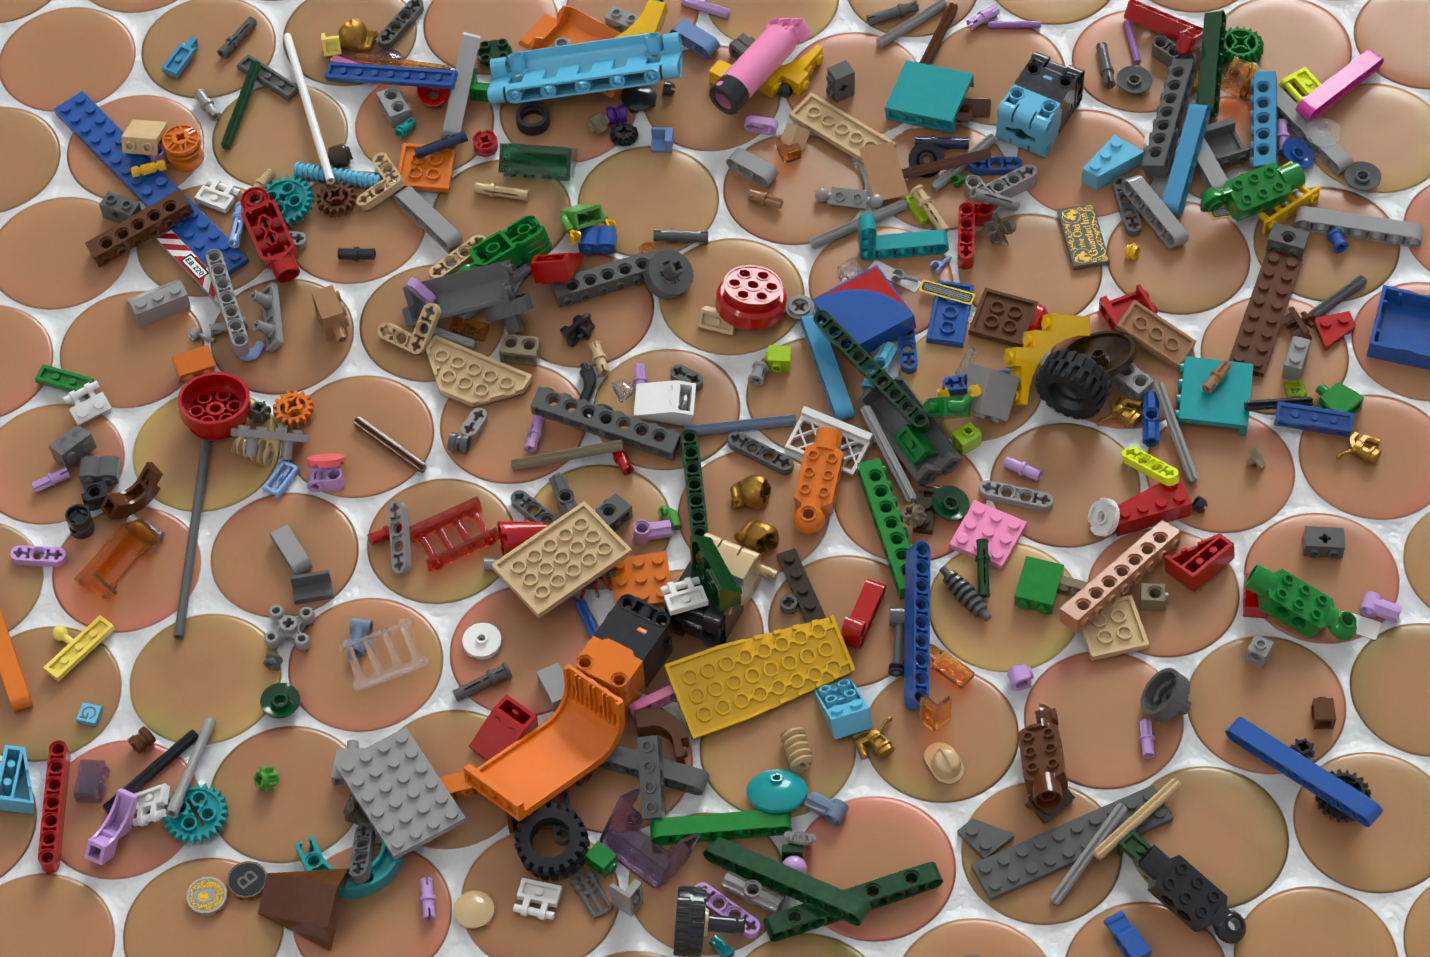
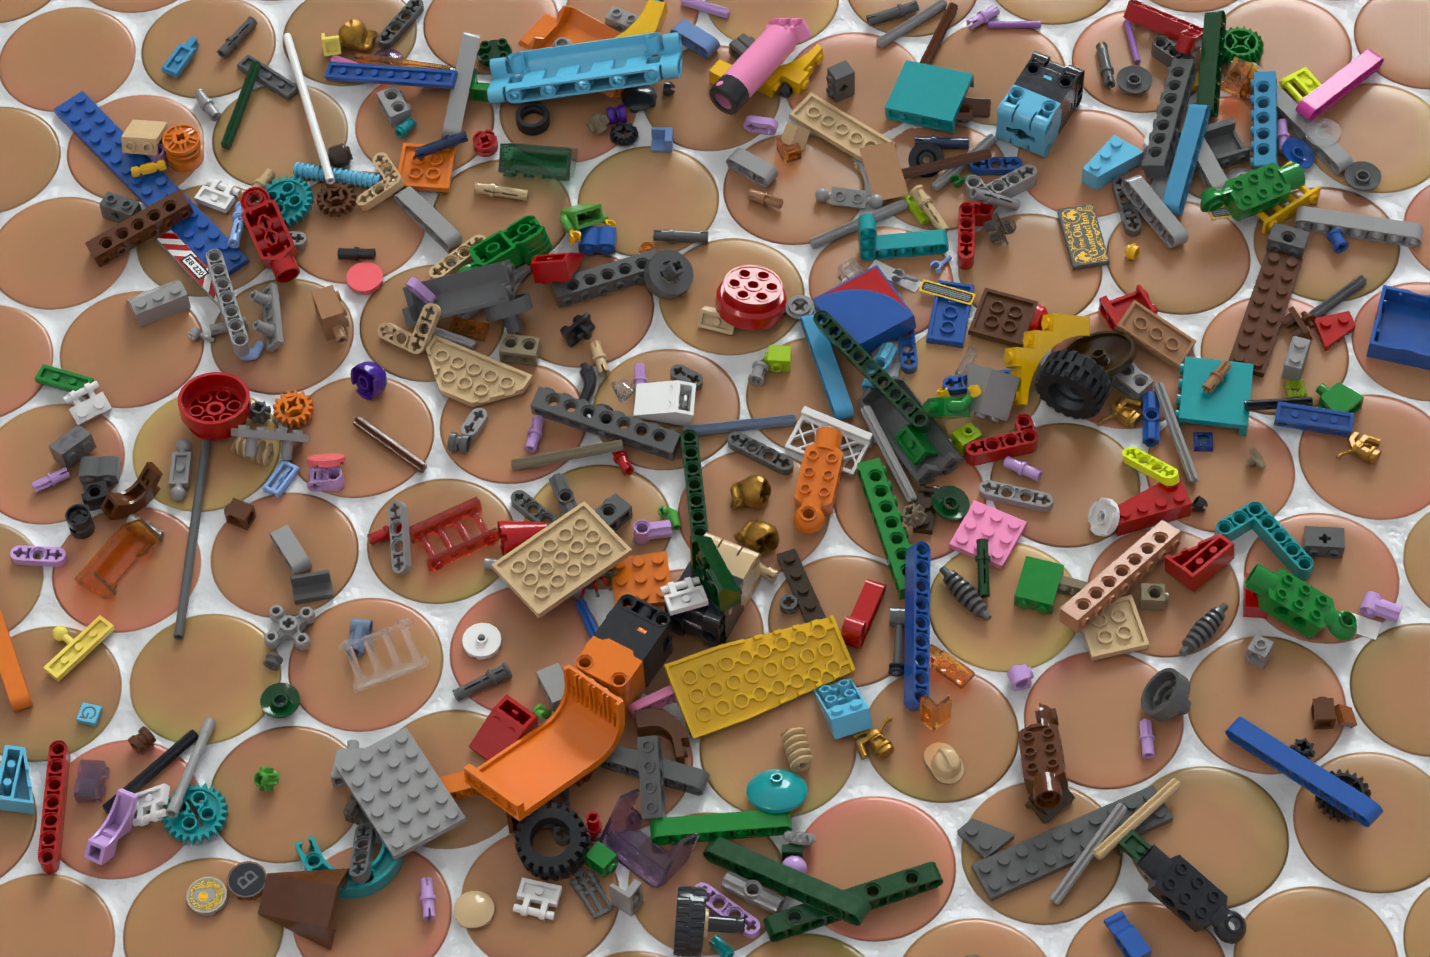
(180, 470): none -> light grey plate
(193, 363): orange brick -> none
(240, 513): none -> reddish brown brick
(364, 278): none -> coral tile
(369, 378): none -> dark purple cylinder
(423, 92): red piece -> none
(541, 712): none -> bright green arm
(593, 826): none -> red pin
(831, 810): sand blue piece -> none
(1023, 440): none -> red beam
(1203, 441): none -> clear blue tile
(1203, 629): none -> dark grey piece
(1256, 522): none -> teal beam
(1345, 716): none -> dark orange tile

